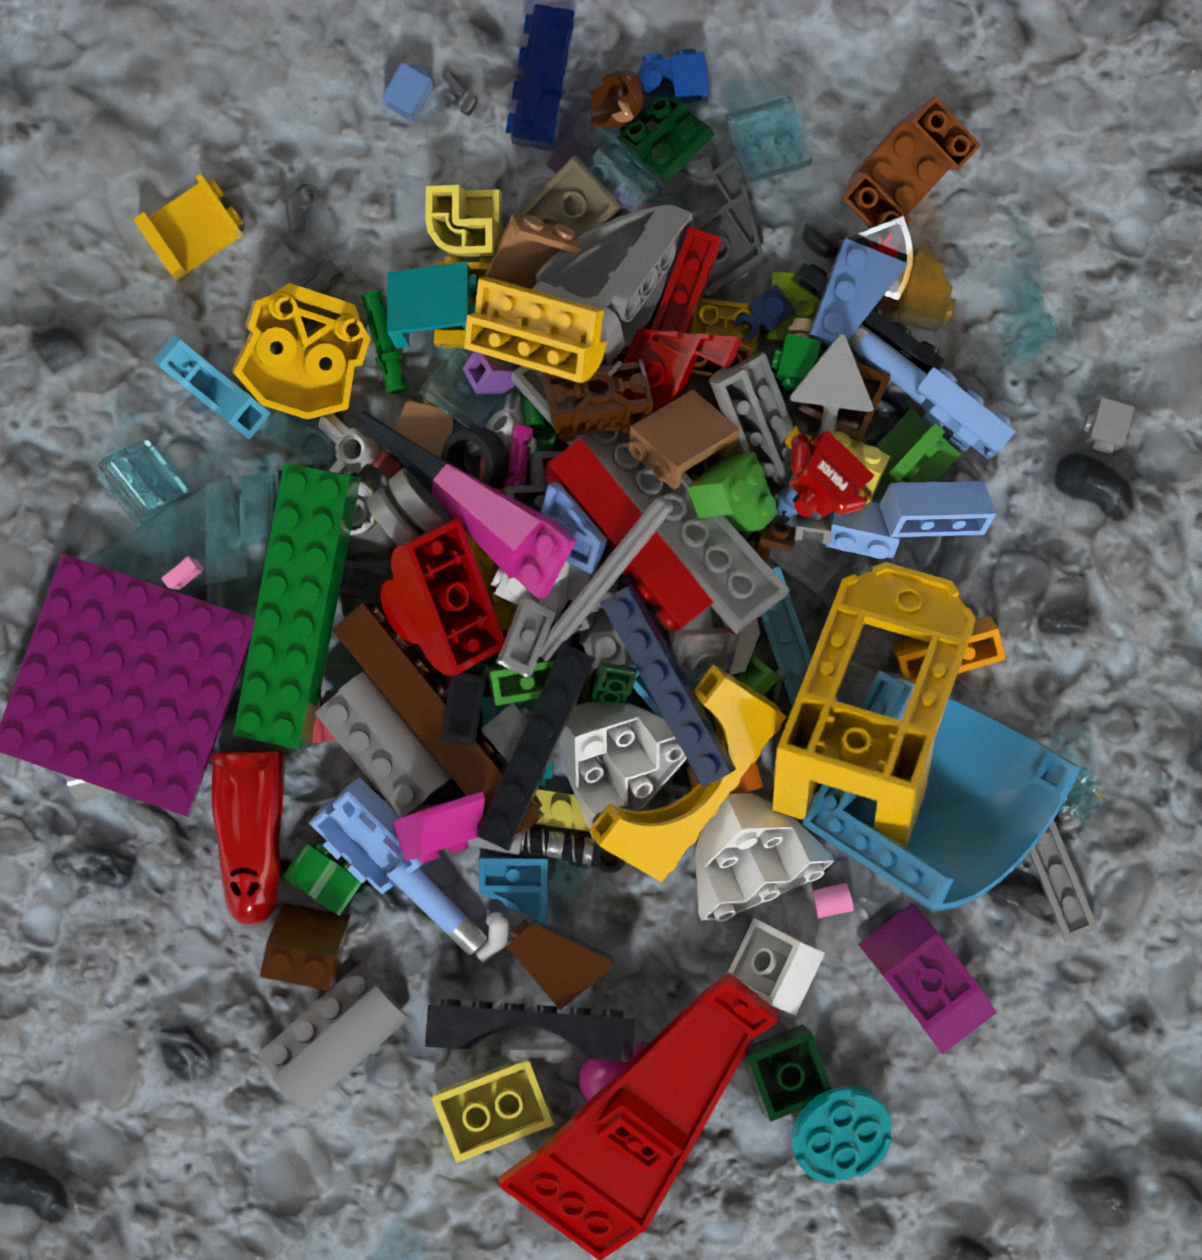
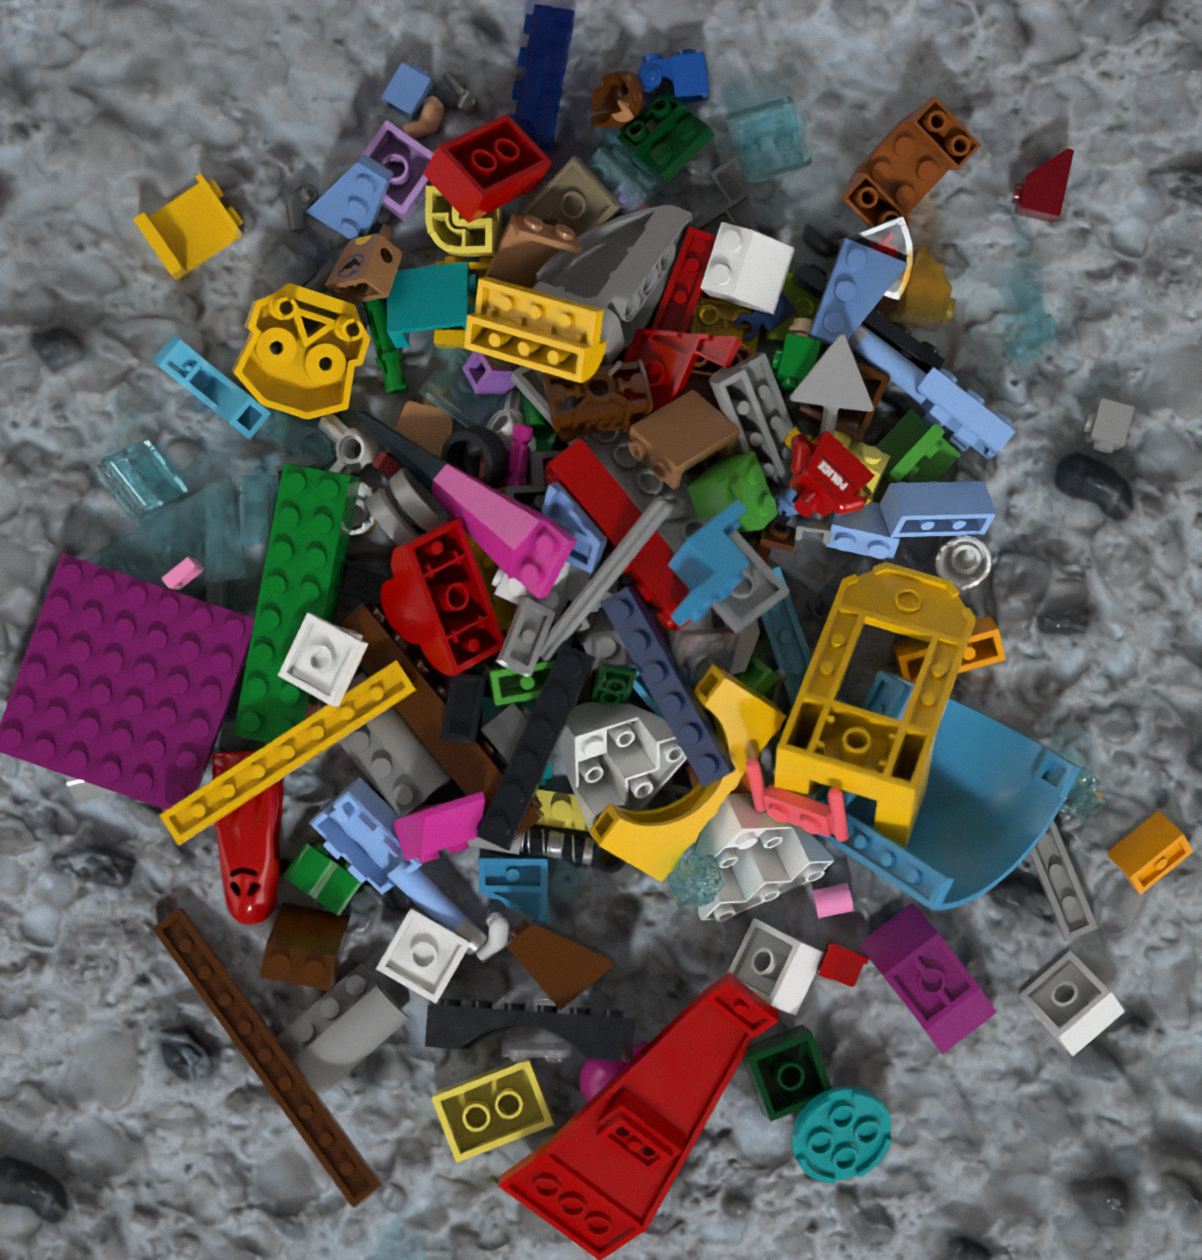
(268, 1058): none -> reddish brown plate
(287, 753): none -> yellow plate
(323, 659): none -> white bracket
(354, 199): none -> medium blue wing
(366, 267): none -> medium nougat torso
(408, 162): none -> lavender brick
(423, 955): none -> white bracket
(429, 119): none -> light nougat arm
(487, 168): none -> red brick
(695, 881): none -> clear light blue brick
(710, 565): none -> dark azure bracket
(747, 268): none -> white slope
(797, 809): none -> coral plate
(841, 964): none -> red panel
(963, 561): none -> white hair
(1044, 189): none -> dark red slope
(1072, 1003): none -> white slope
(1150, 852): none -> light orange panel

